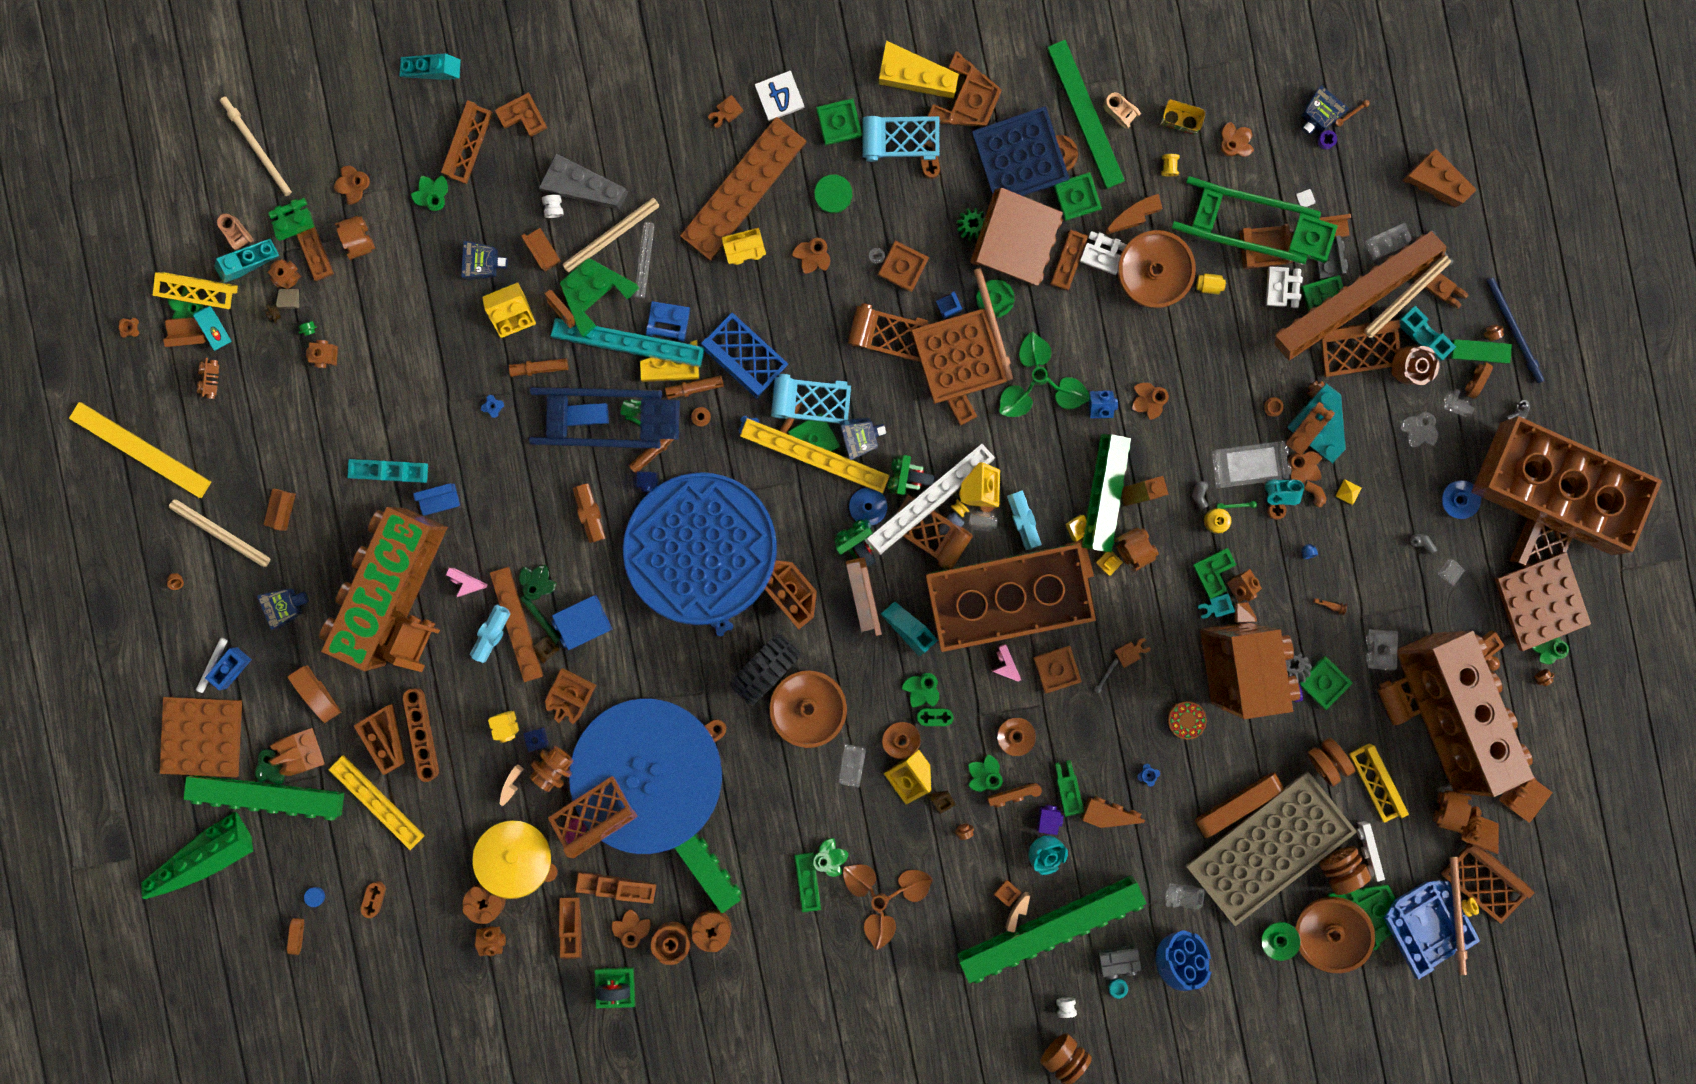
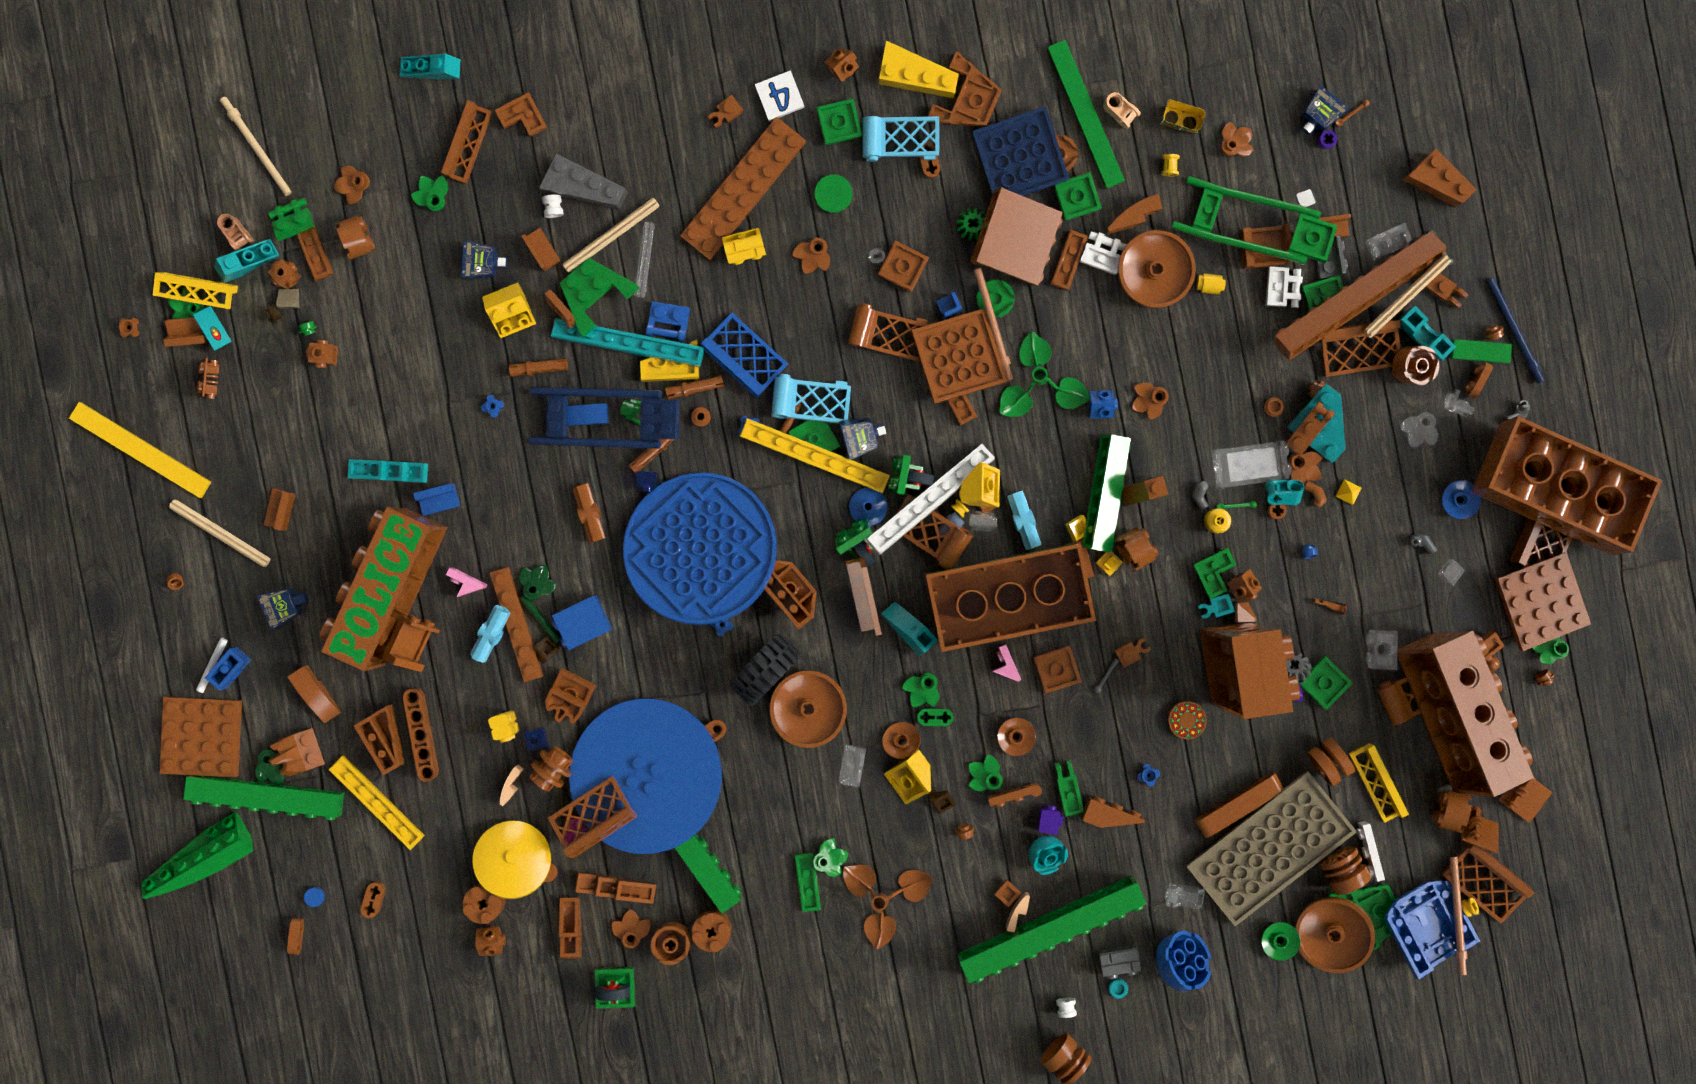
(842, 63): none -> dark orange brick

